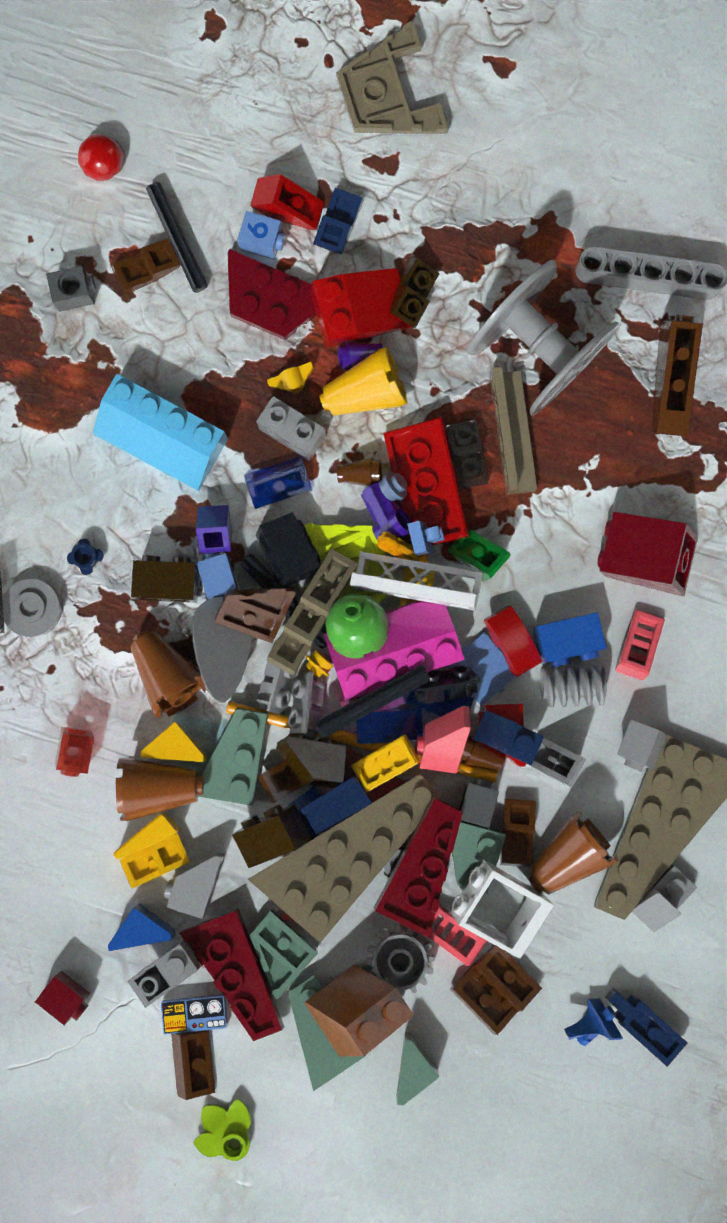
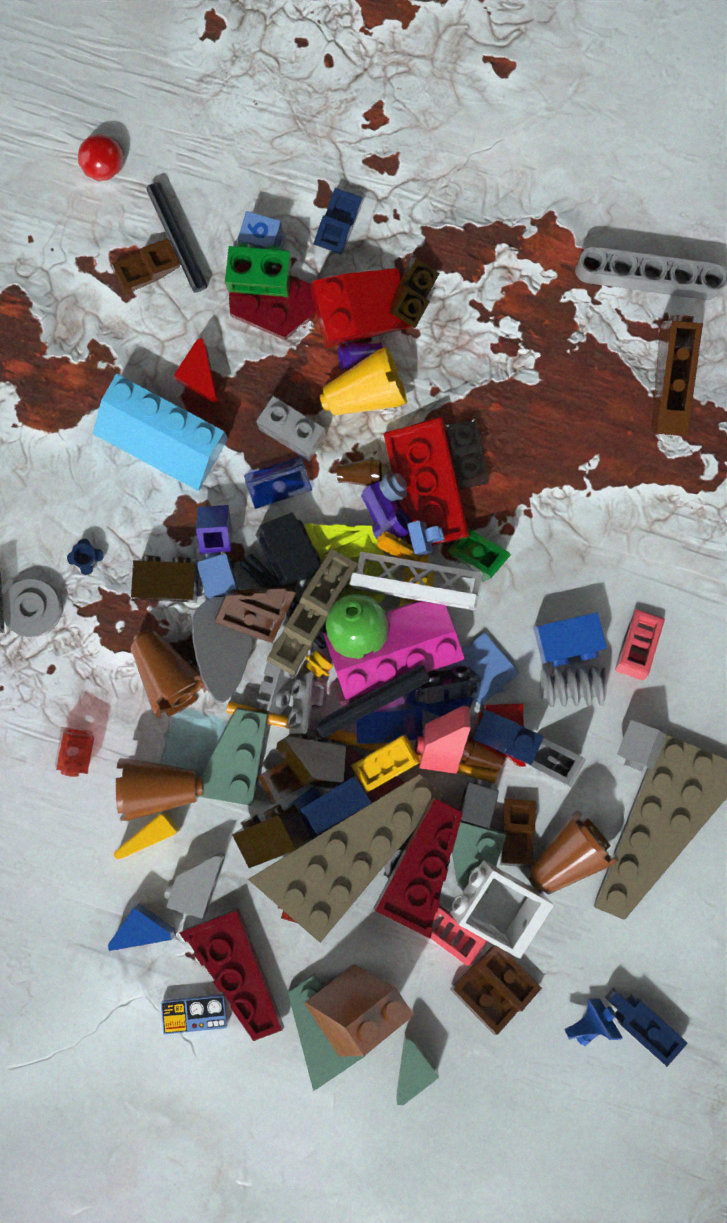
(61, 280): dark grey brick -> none
(63, 998): dark red brick -> none
(154, 861): yellow slope -> none
(164, 973): light grey slope -> none
(174, 745): yellow slope -> none
(193, 1064): reddish brown slope -> none
(196, 373): none -> red slope
(220, 1127): lime plate -> none
(256, 279): none -> green brick
(281, 951): sand green wing -> none
(286, 201): red slope -> none
(292, 378): yellow piece -> none
(376, 94): dark tan wing -> none
(404, 942): light grey gear -> none
(513, 431): dark tan fence -> none
(514, 640): red slope -> none
(539, 335): light grey piece -> none
(648, 552): dark red slope -> none
(664, 899): light grey slope -> none

